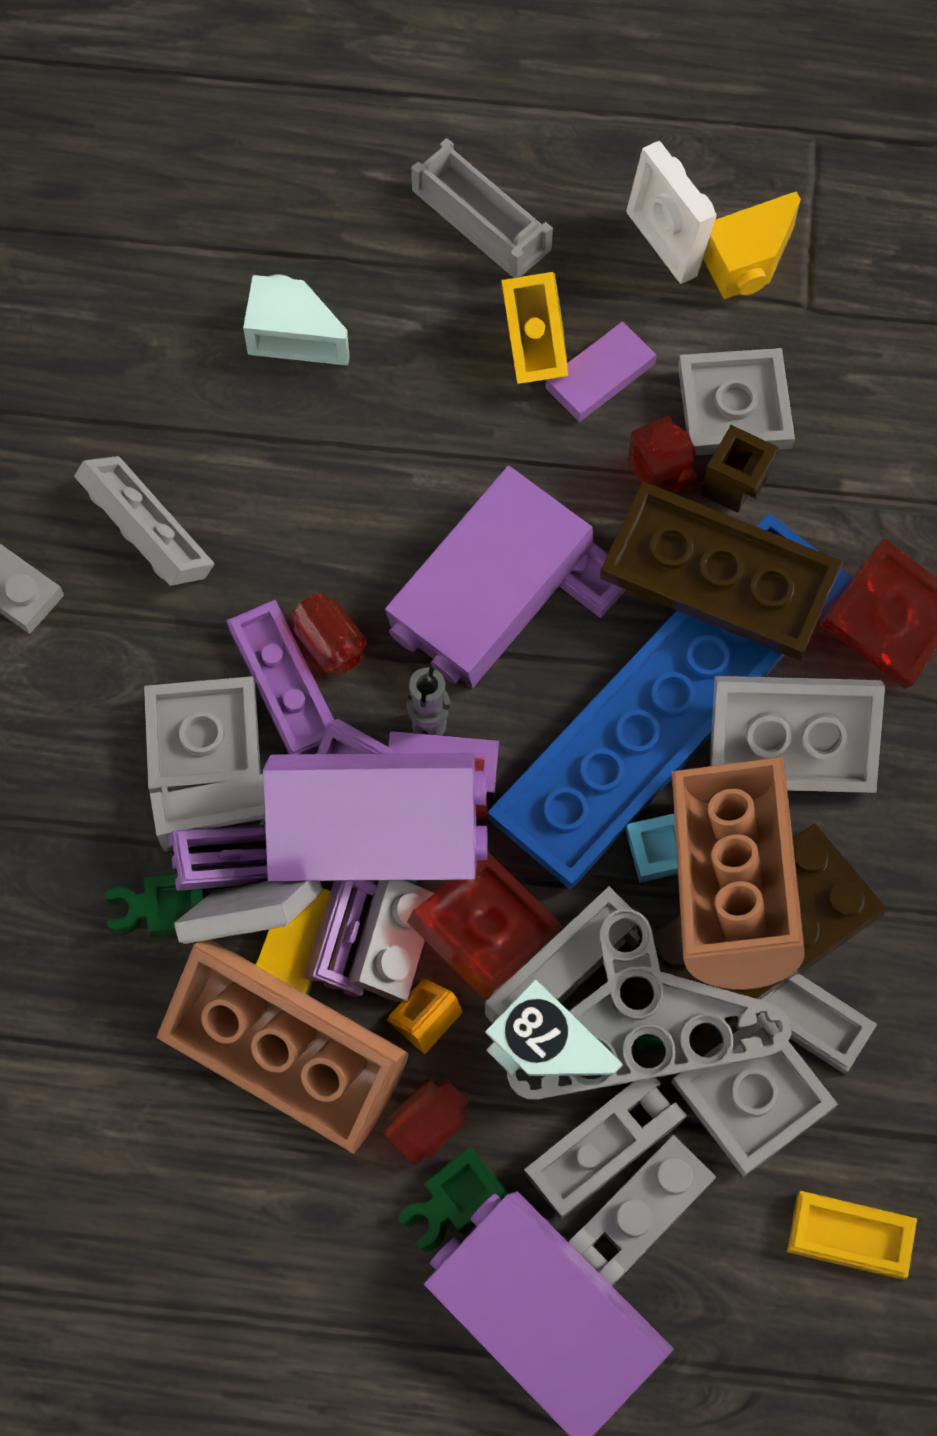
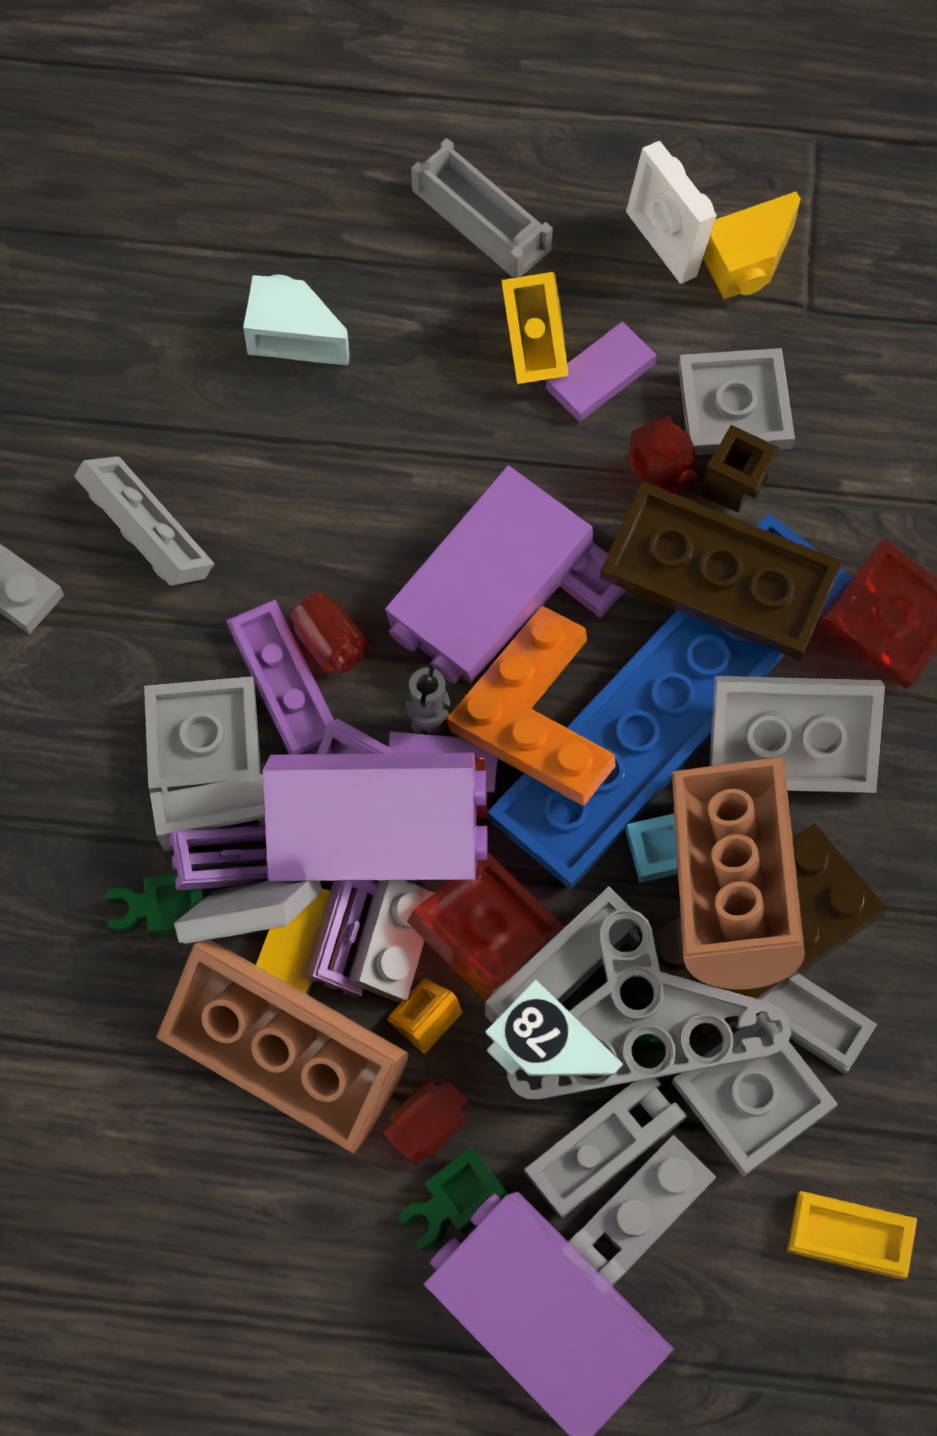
(501, 717): none -> orange plate

